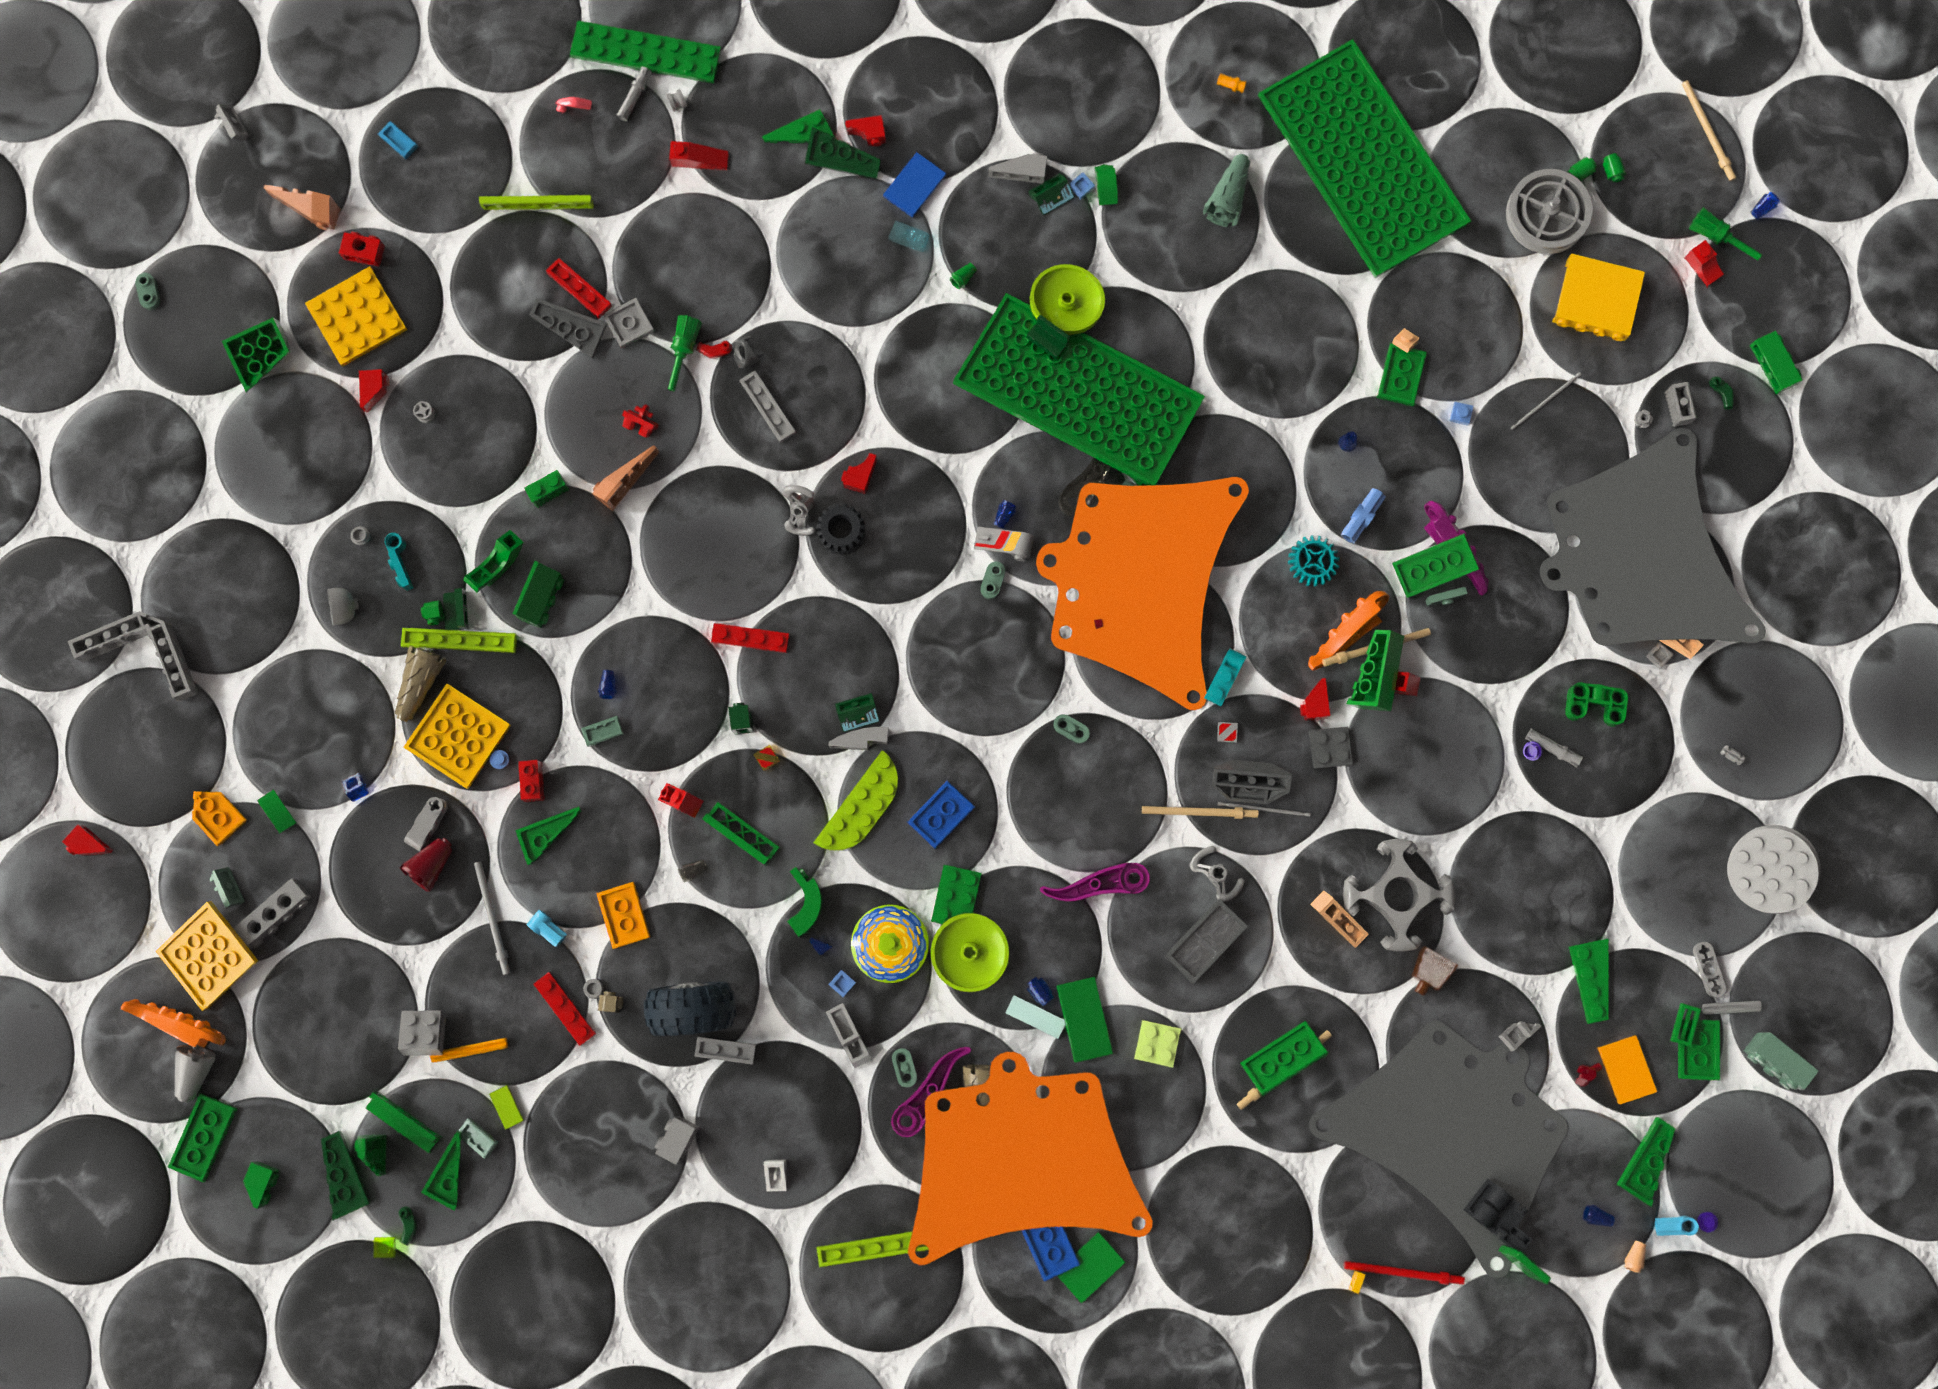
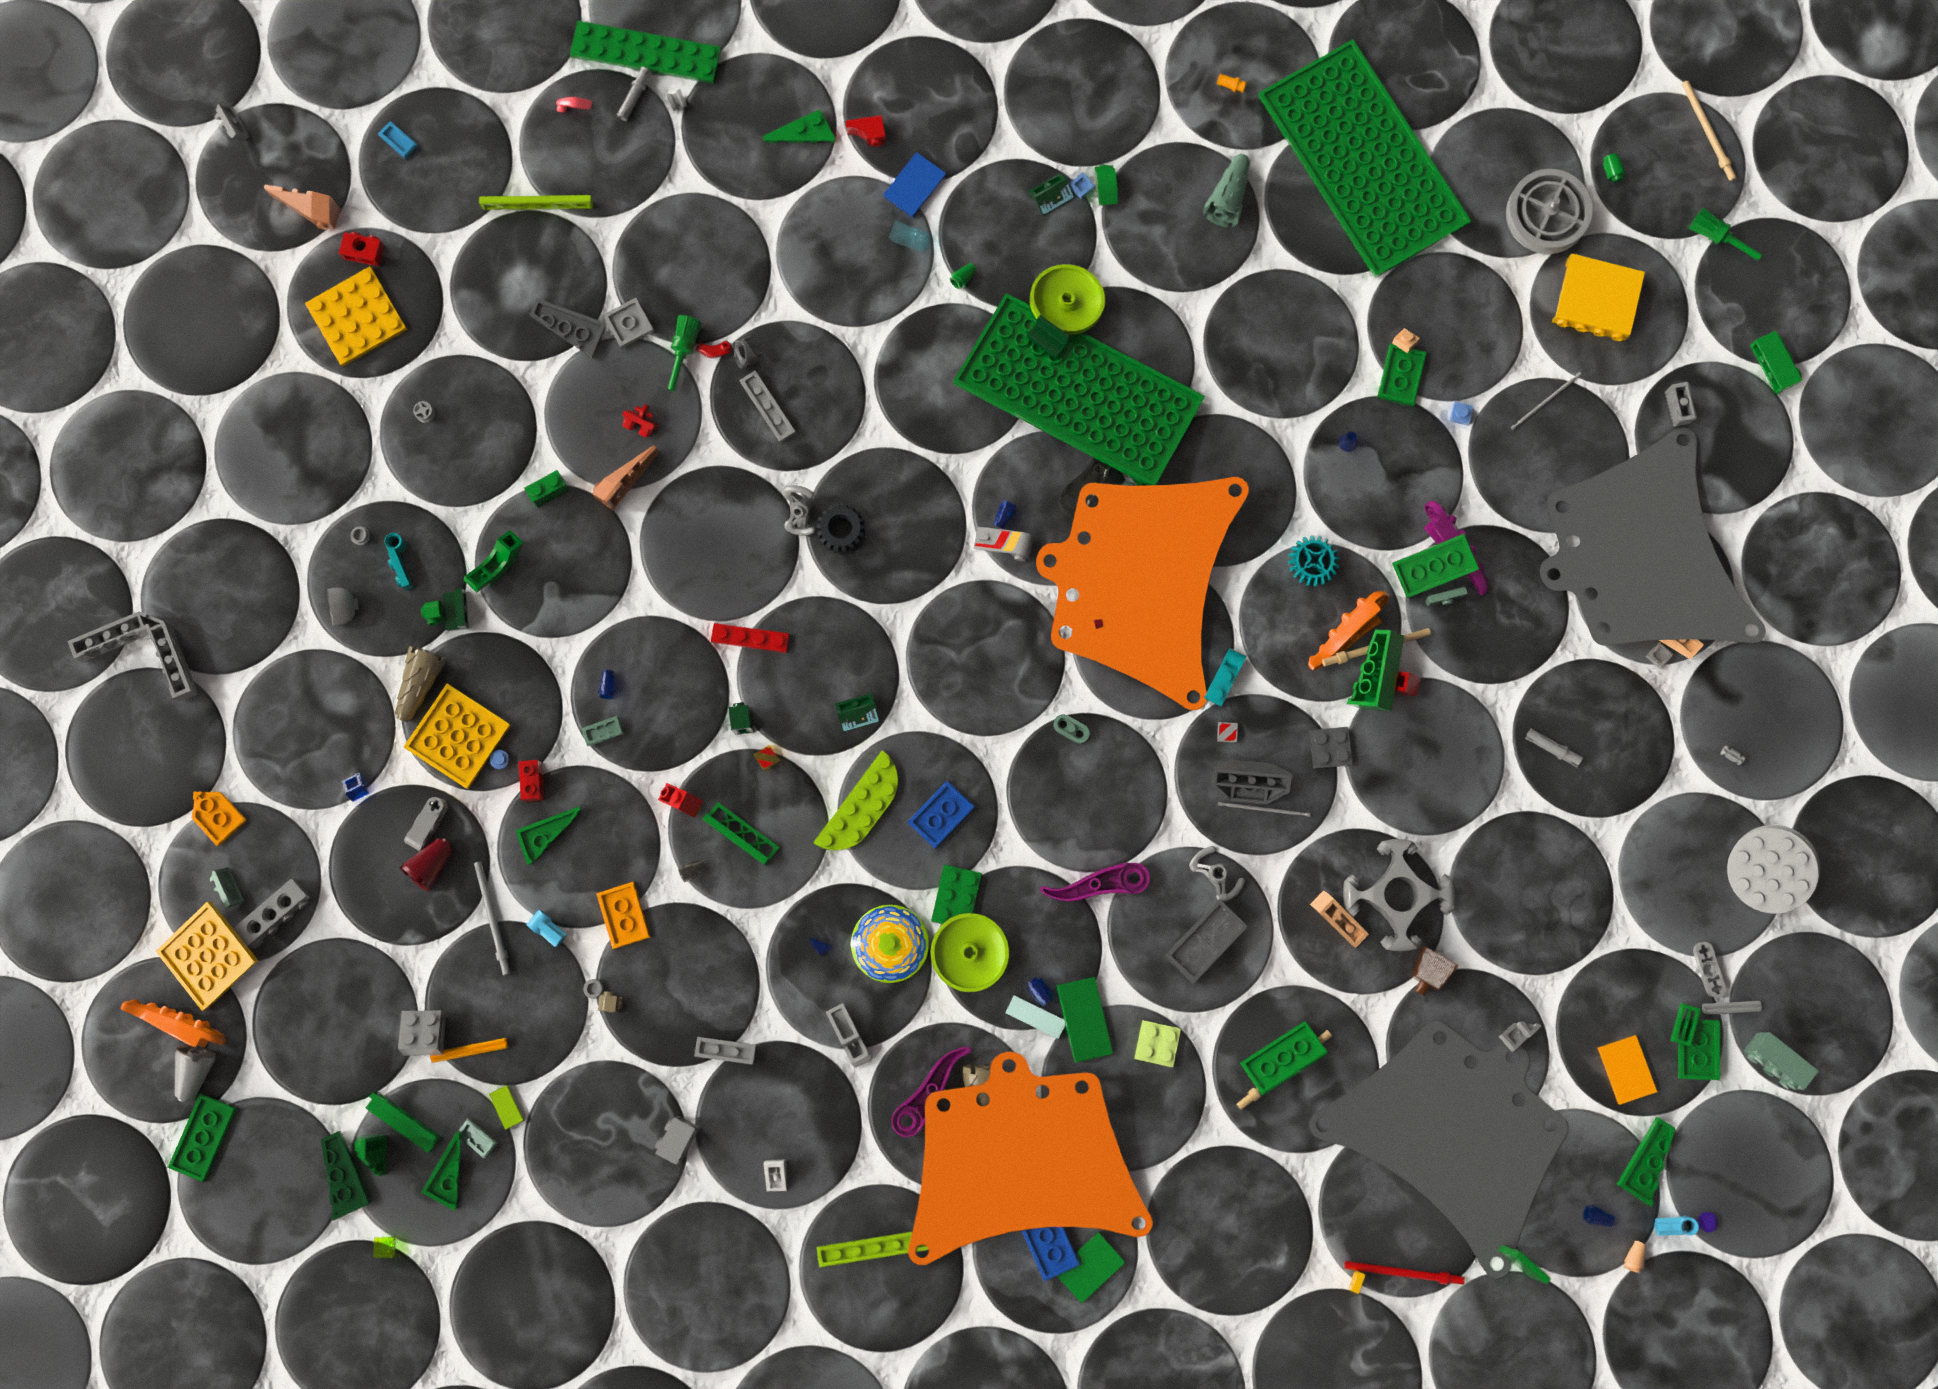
(85, 842): red slope -> none
(148, 289): sand green plate -> none
(256, 351): green wedge -> none
(258, 1183): green slope -> none
(276, 811): green slope -> none
(372, 387): red slope -> none
(409, 1224): dark green arm -> none
(459, 640): lime tile -> none
(538, 595): green slope -> none
(564, 1008): red plate -> none
(579, 288): red plate -> none
(689, 1008): black wheel -> none
(697, 156): red slope -> none
(811, 910): green arch -> none
(836, 155): dark green wing -> none
(842, 983): medium blue plate -> none
(859, 477): red arch -> none
(861, 738): light grey slope -> none
(902, 1068): sand green plate -> none
(993, 580): sand green plate -> none
(1023, 168): light grey slope -> none
(1237, 813): tan bar -> none
(1316, 703): red slope -> none
(1363, 515): medium blue piece -> none
(1499, 1213): black plate -> none
(1532, 750): dark purple plate -> none
(1583, 168): green brick -> none
(1587, 1074): dark red piece -> none
(1592, 975): green wing -> none
(1598, 695): green beam -> none
(1643, 423): light grey plate -> none
(1704, 263): red arch -> none
(1724, 391): dark green arm -> none
(1765, 205): clear blue cone -> none

